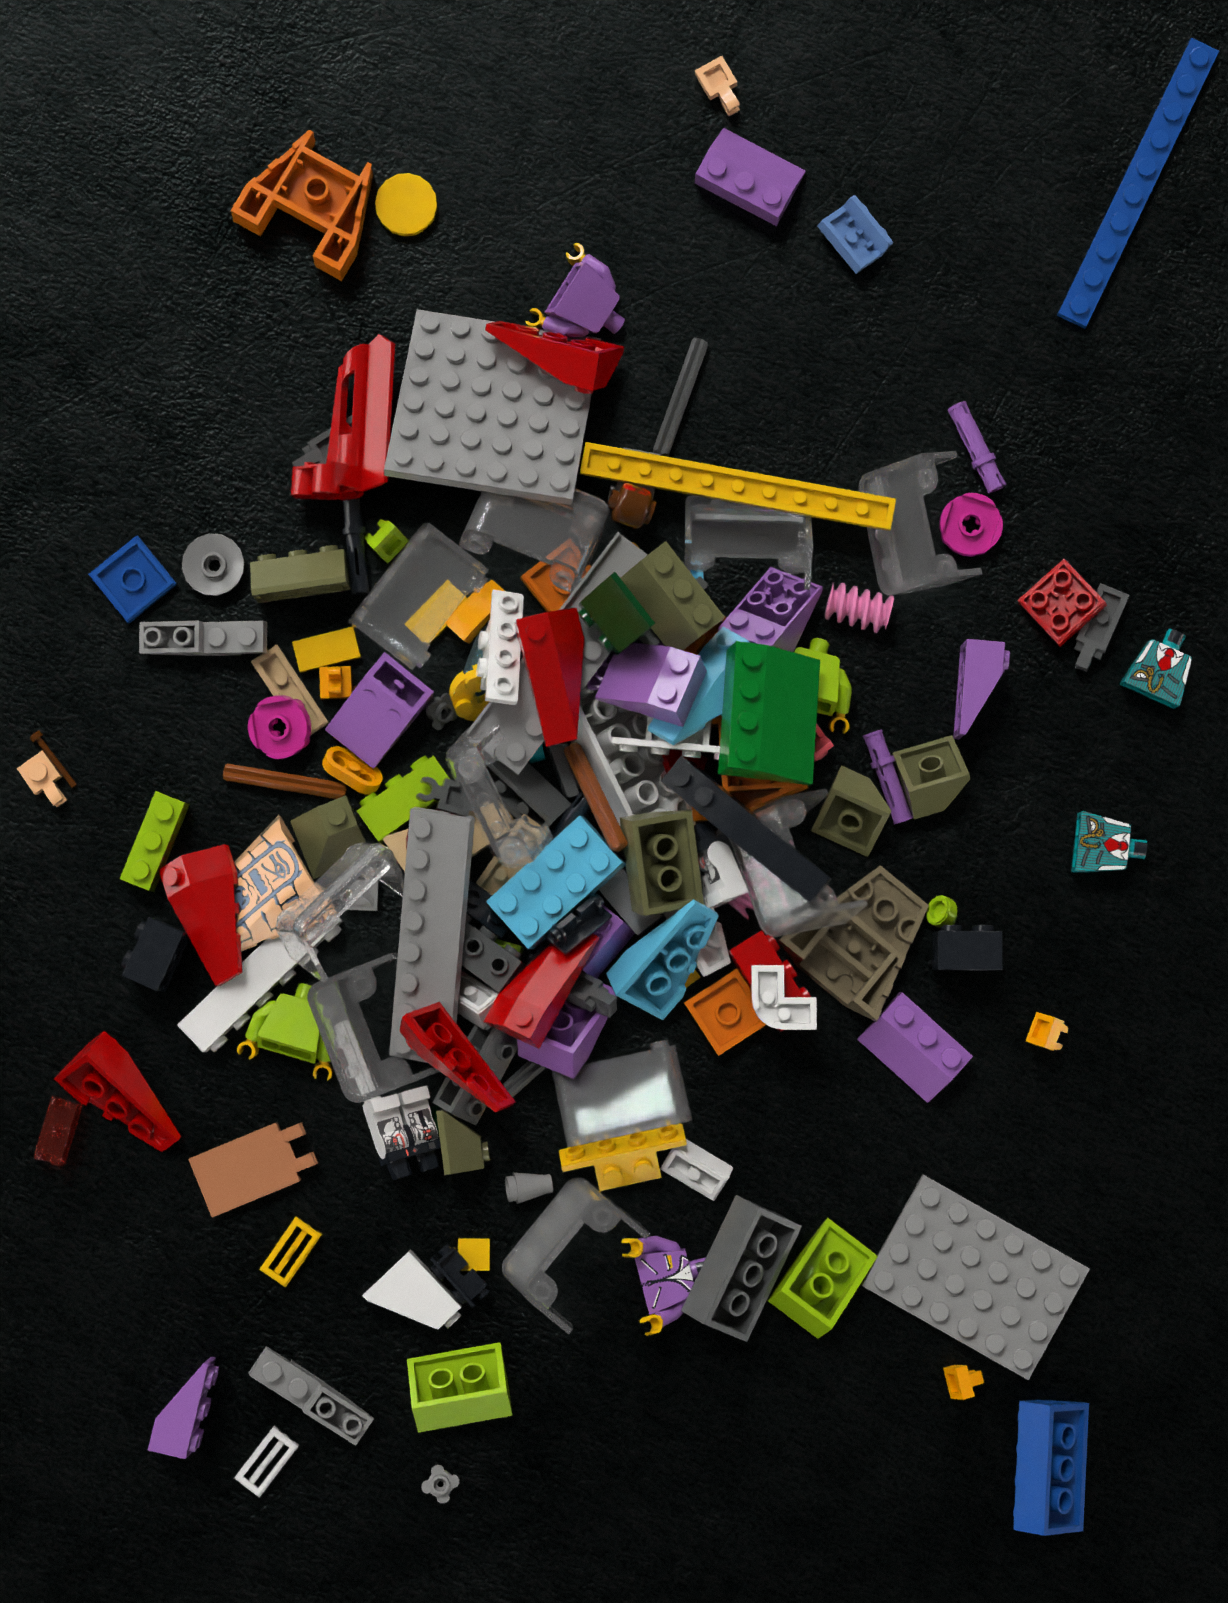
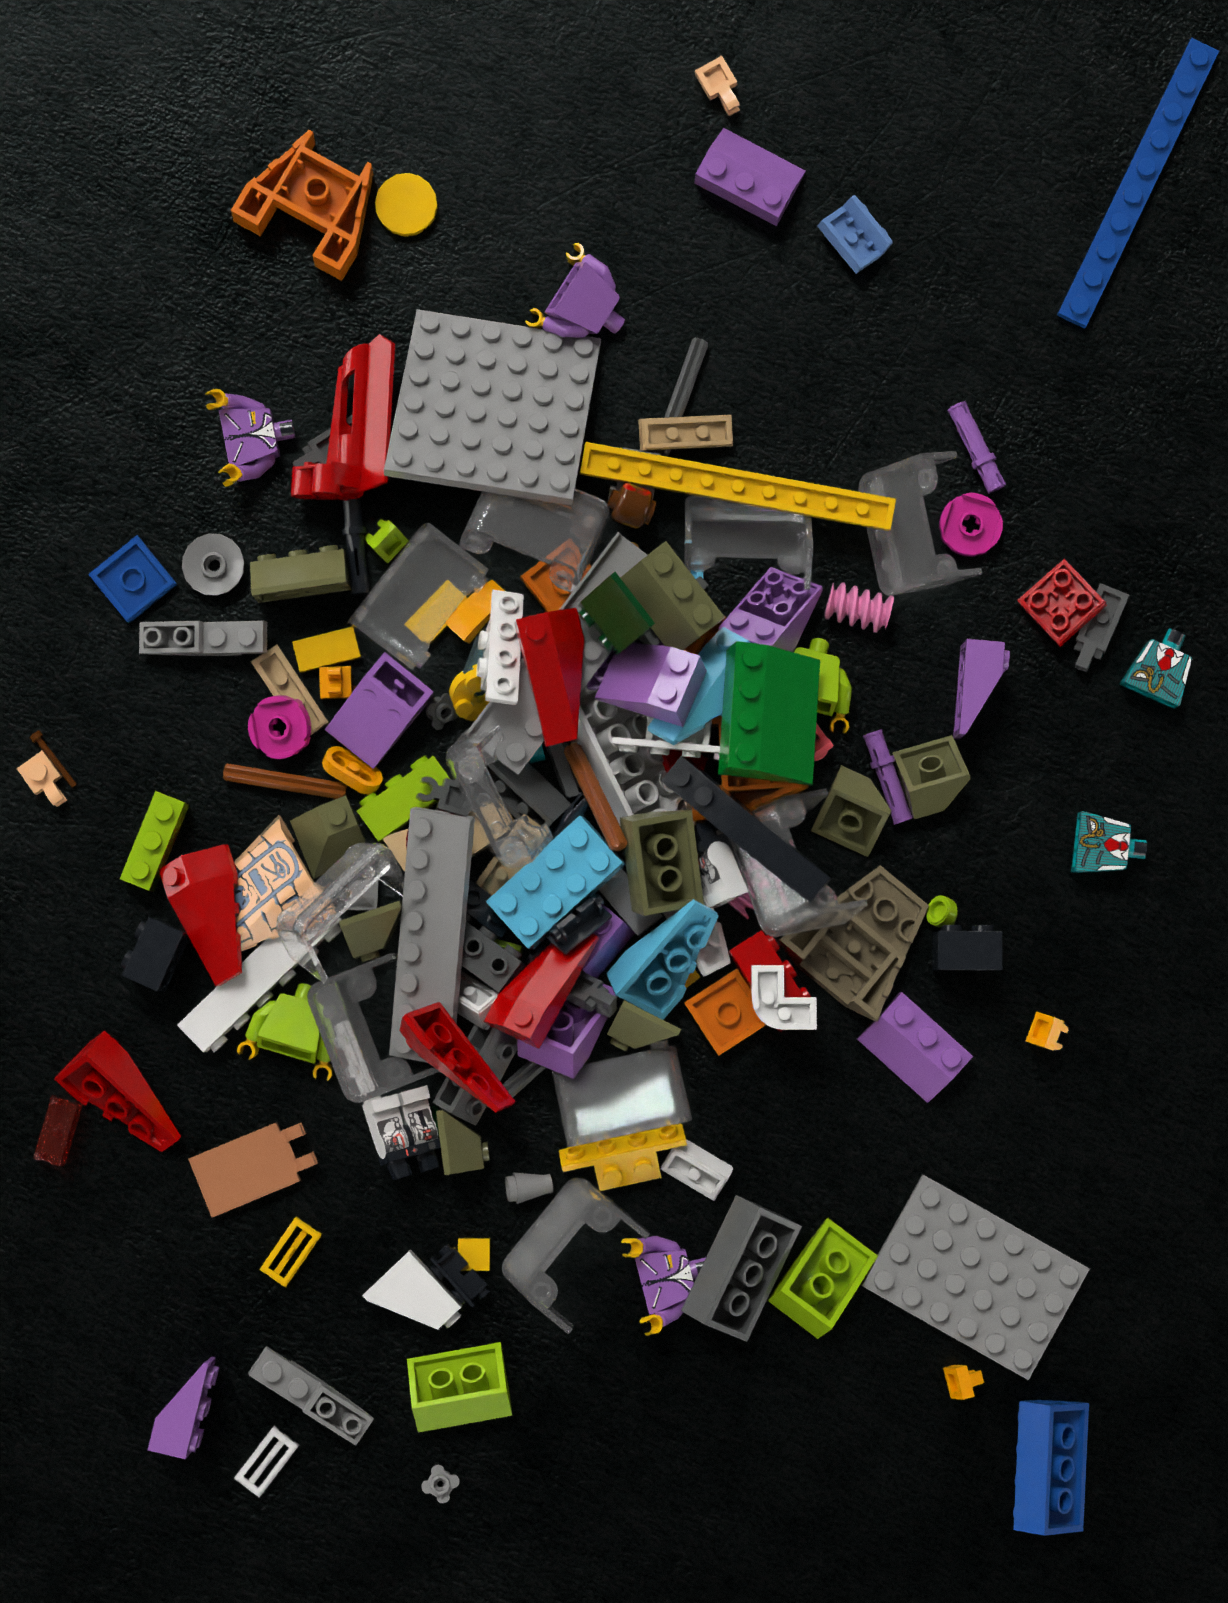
(248, 435): none -> medium lavender torso
(371, 930): none -> olive slope
(579, 363): red wedge -> none
(638, 1028): none -> olive slope
(685, 432): none -> tan tile

